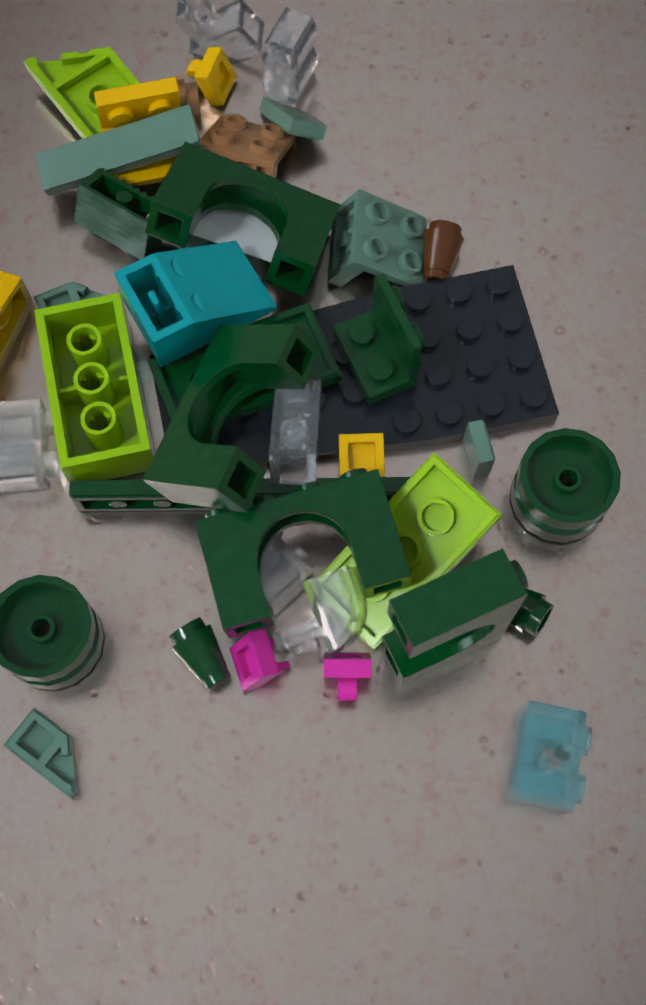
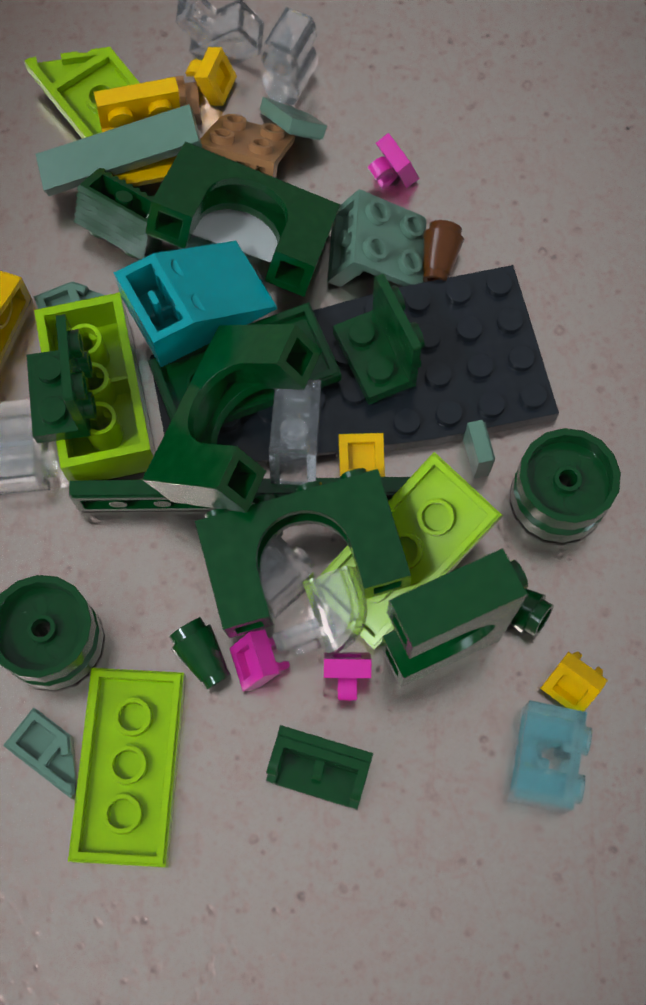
(59, 388): none -> dark green bracket
(128, 768): none -> lime tile
(318, 767): none -> dark green hinge
(392, 164): none -> dark pink tile
(574, 682): none -> yellow tile

